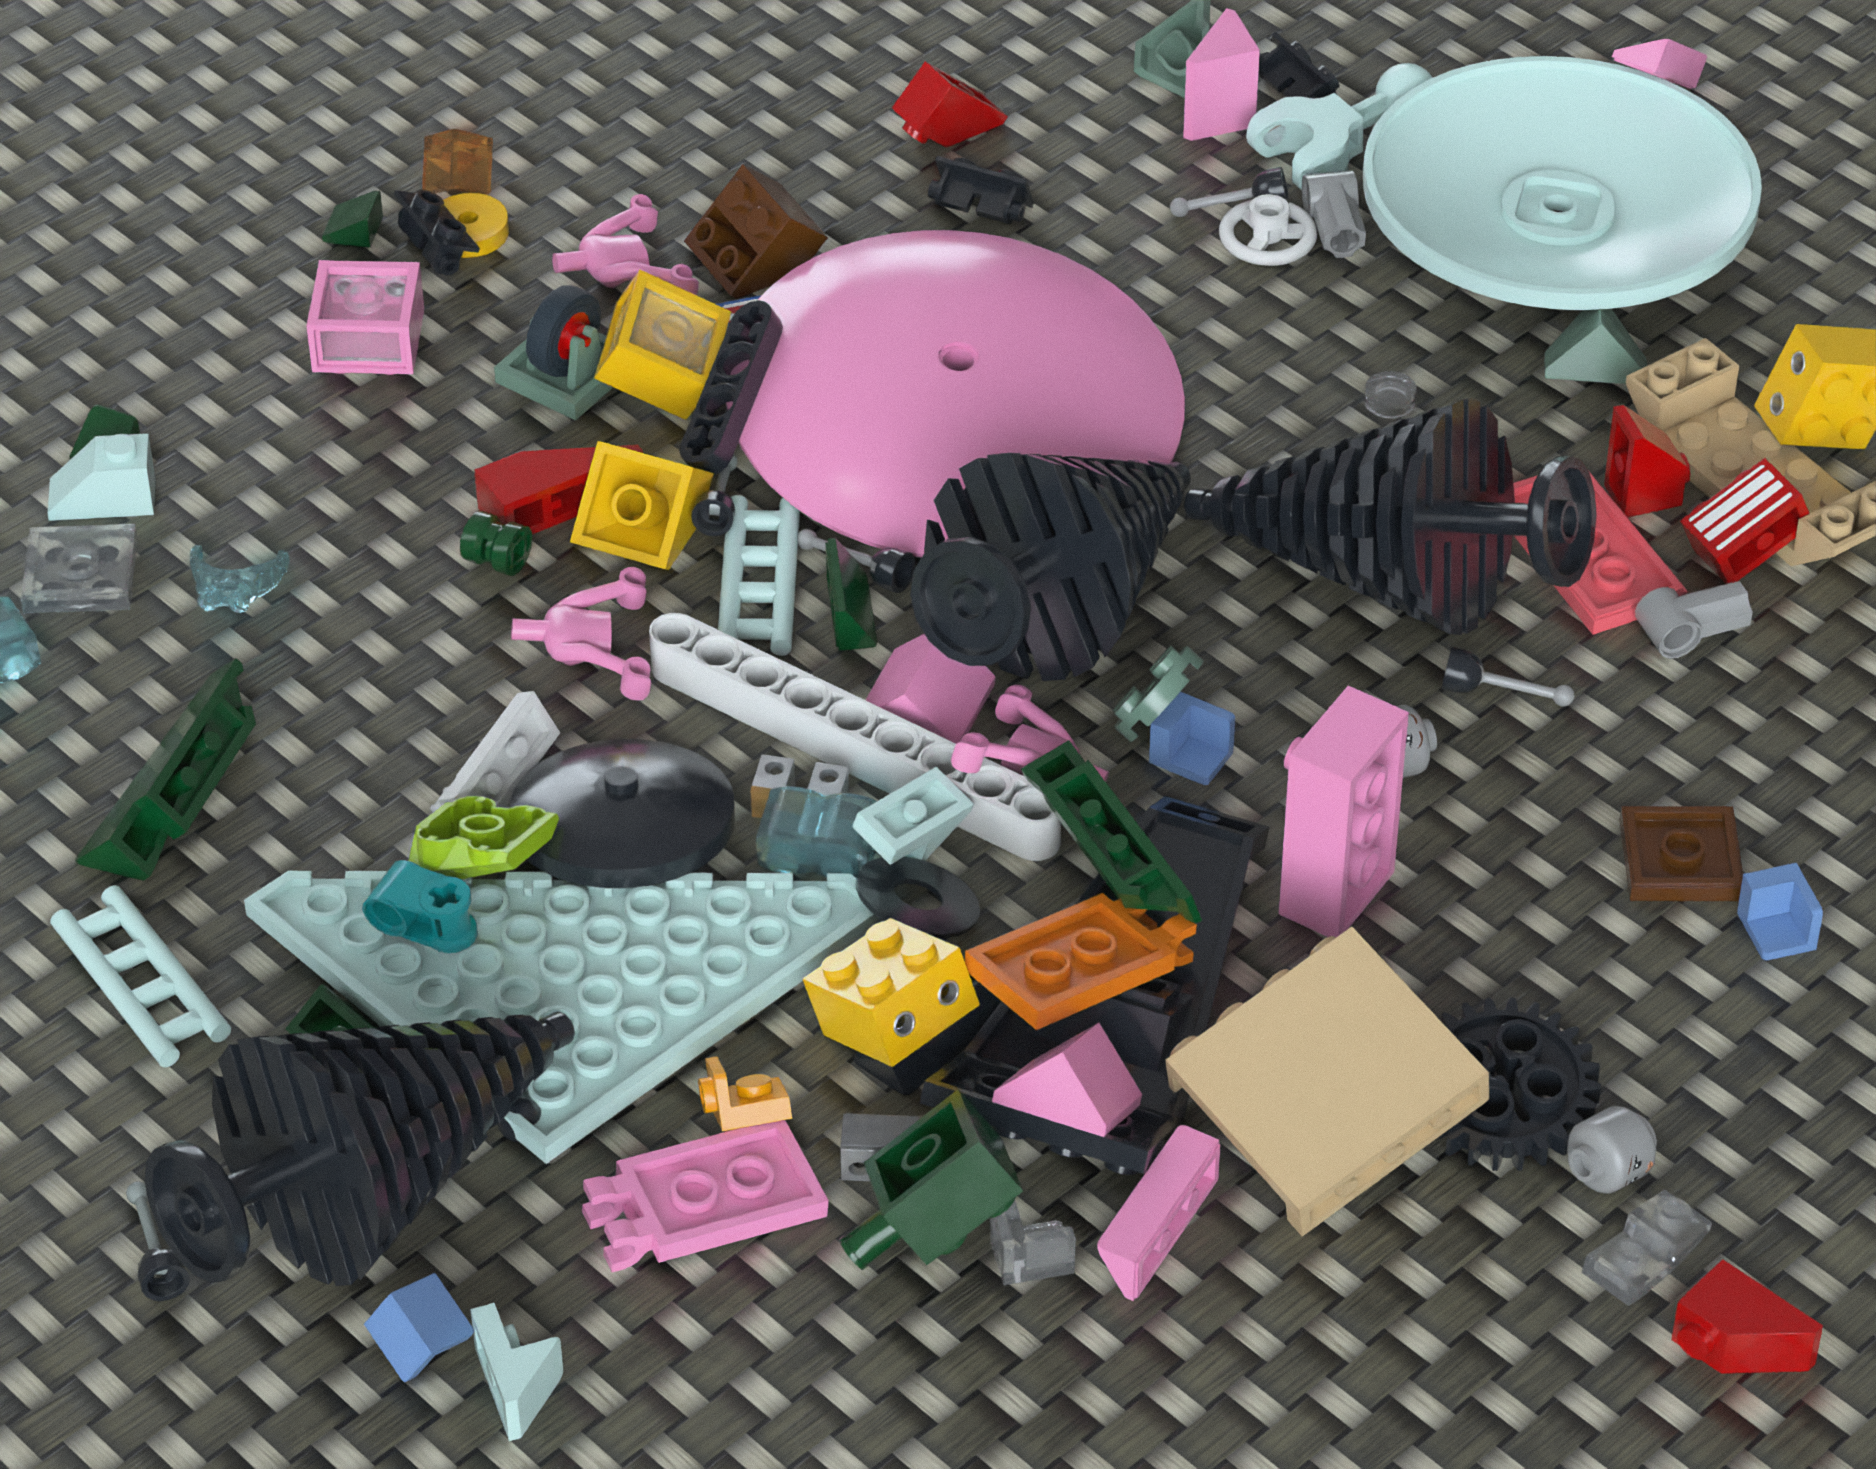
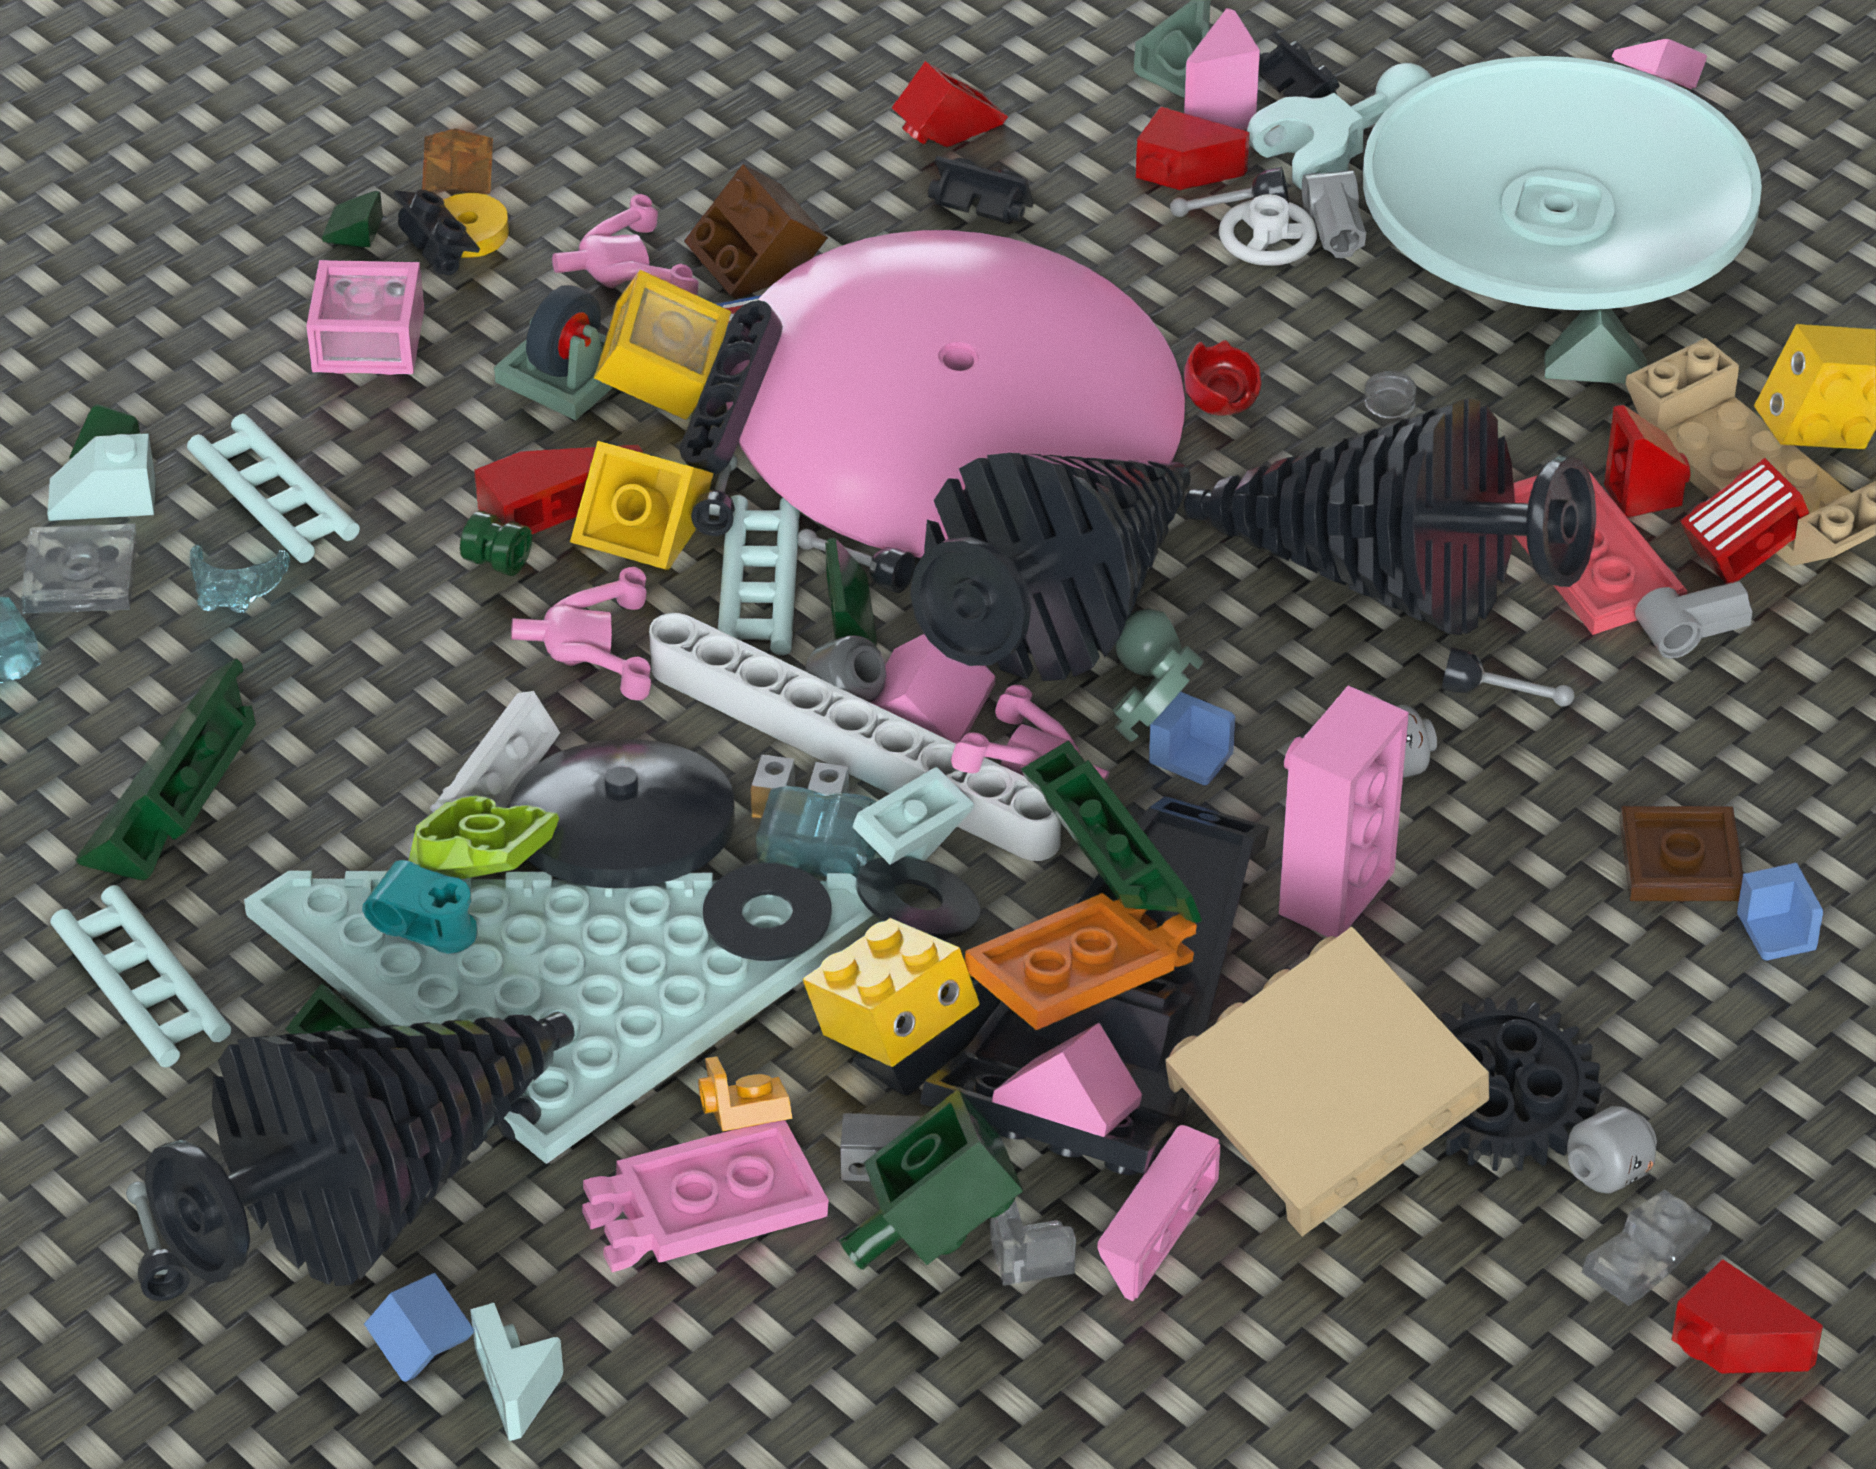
(271, 510): none -> light aqua bar
(800, 932): none -> black gear
(850, 665): none -> dark grey head
(1145, 639): none -> sand green piece
(1190, 151): none -> red slope
(1221, 379): none -> red hair

